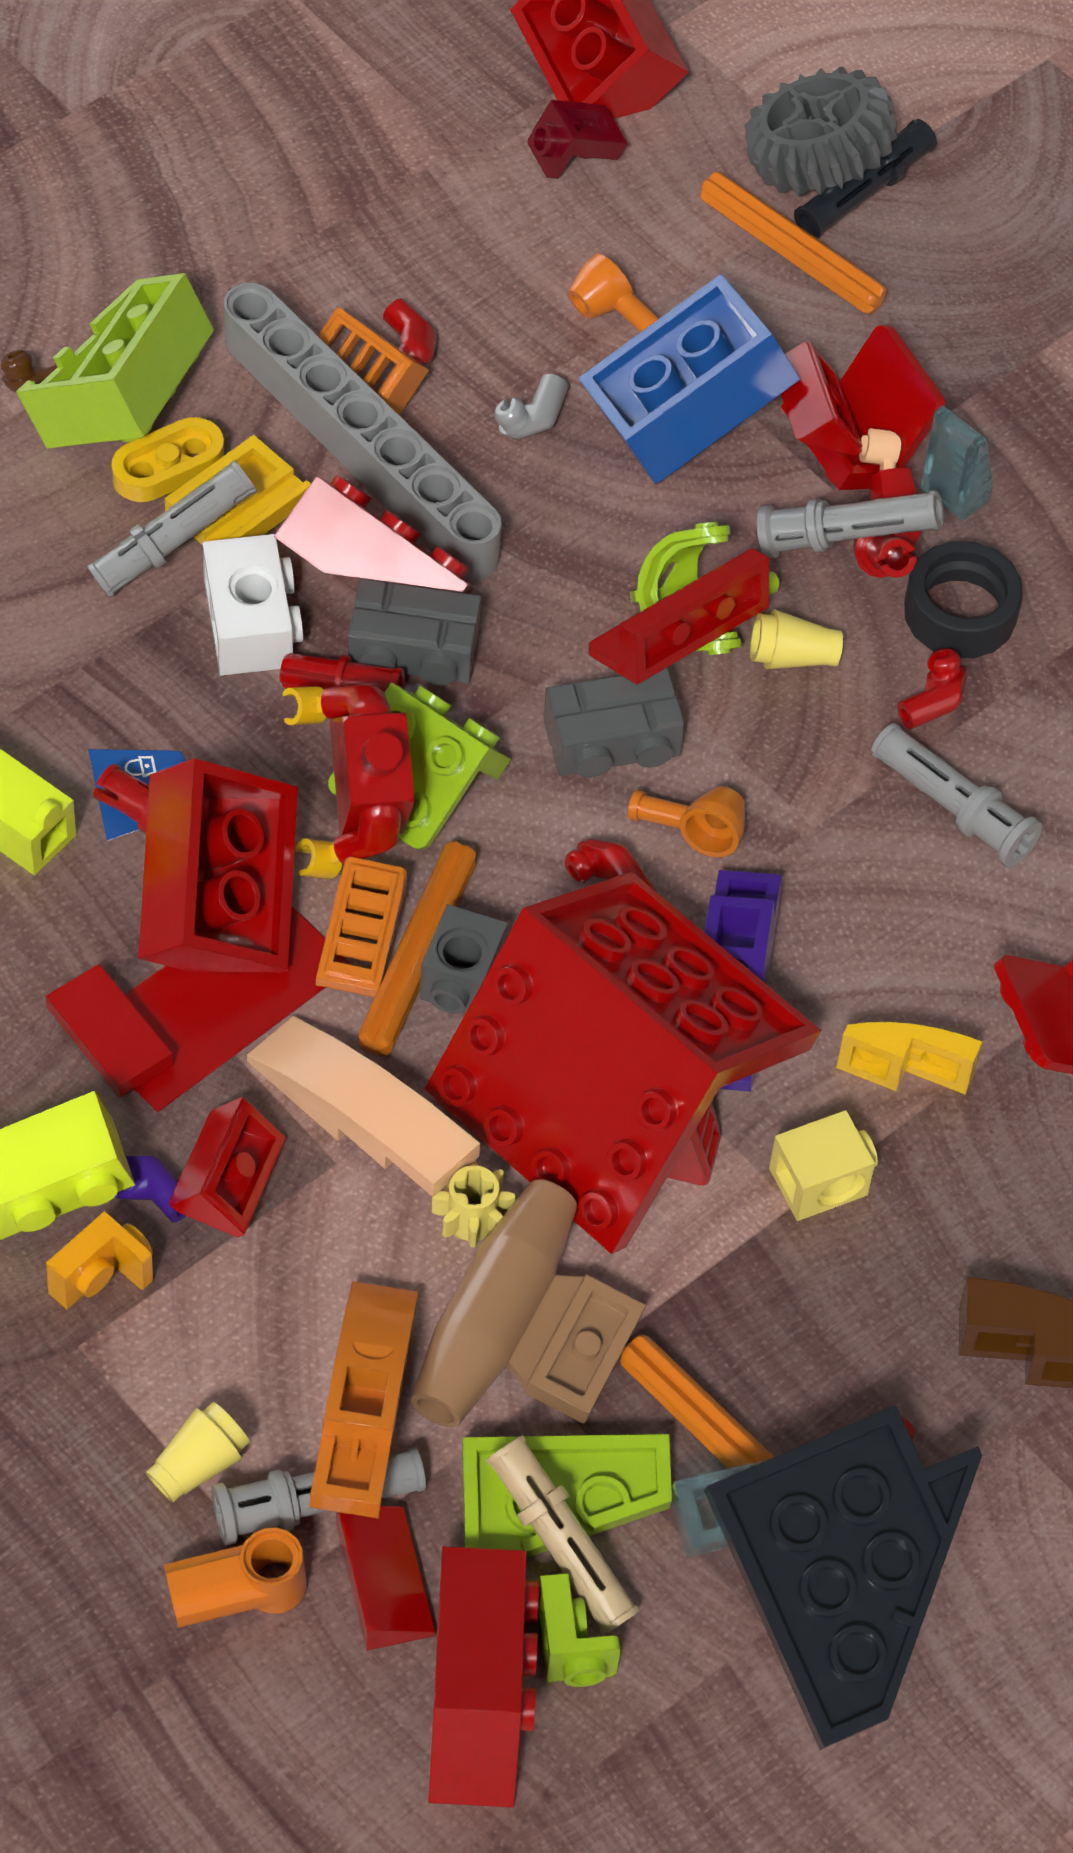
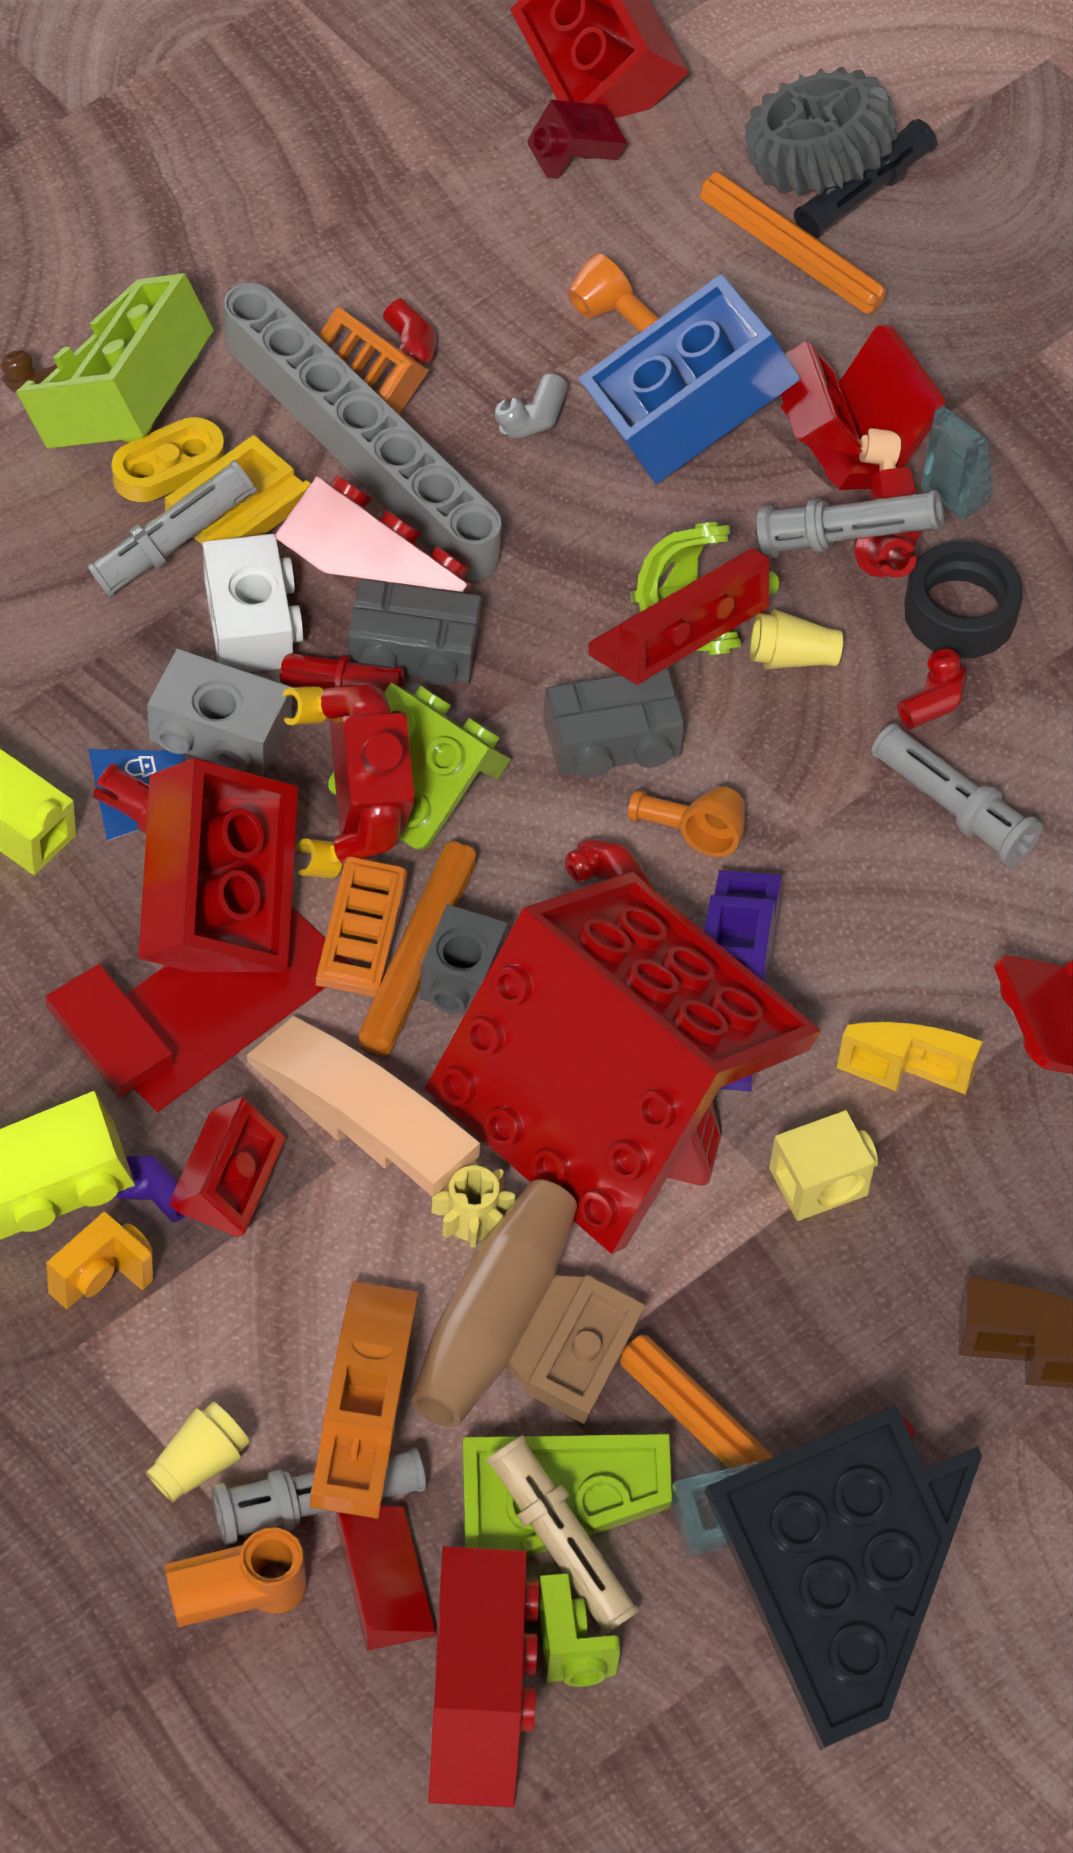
(202, 689): none -> light grey brick

